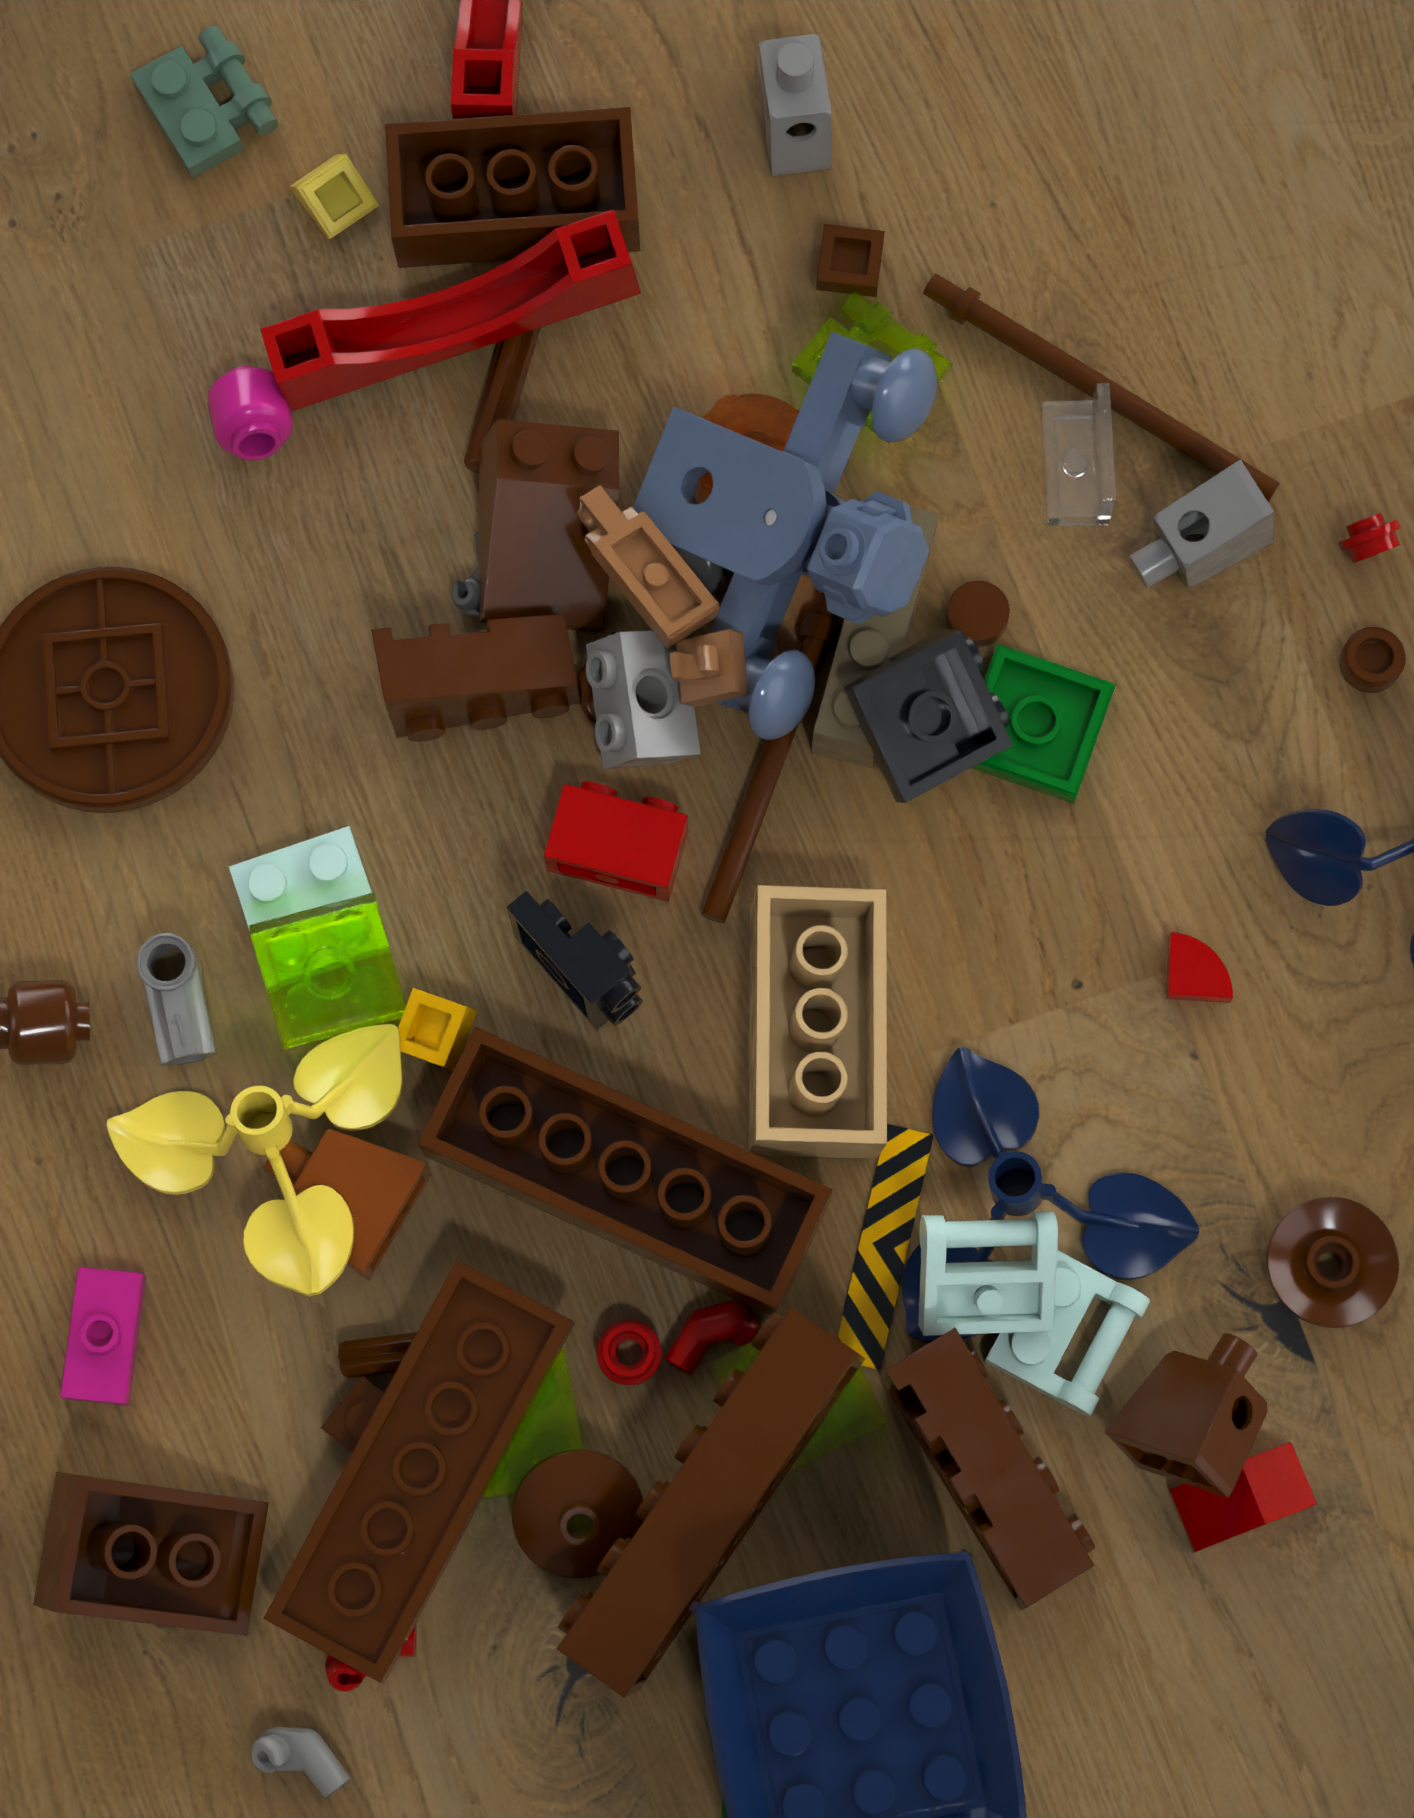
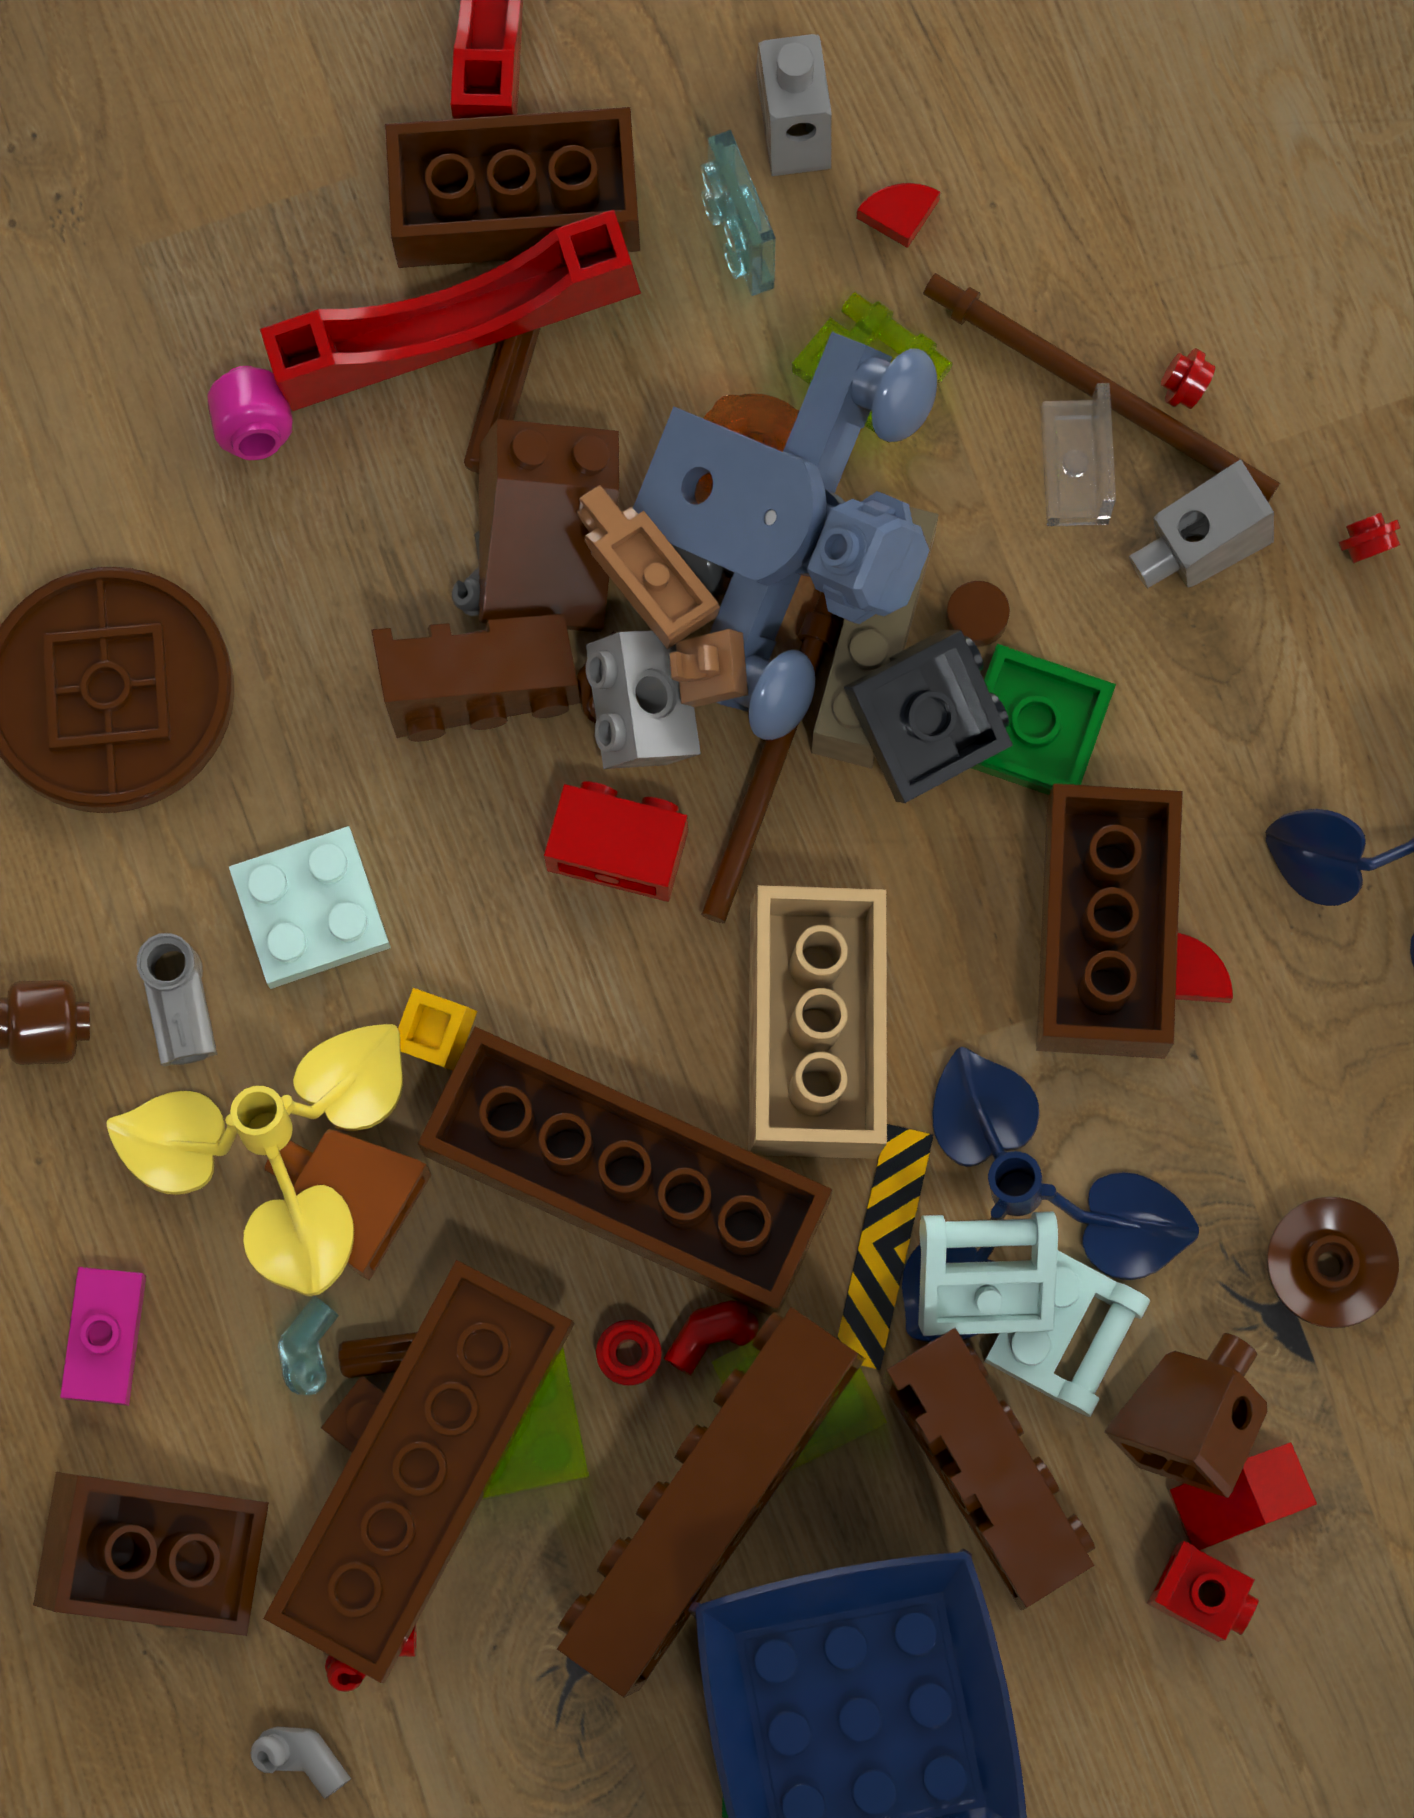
(188, 111): sand green plate -> none
(300, 1348): none -> clear light blue arm
(328, 970): clear neon green plate -> none
(334, 195): light yellow slope -> none
(571, 1485): reddish brown dish -> none
(586, 967): black plate -> none
(736, 205): none -> clear light blue plate
(850, 260): reddish brown plate -> none
(899, 210): none -> red tile
(1109, 921): none -> reddish brown brick
(1179, 1598): none -> red brick
(1187, 378): none -> red plate
(1372, 659): reddish brown tile -> none

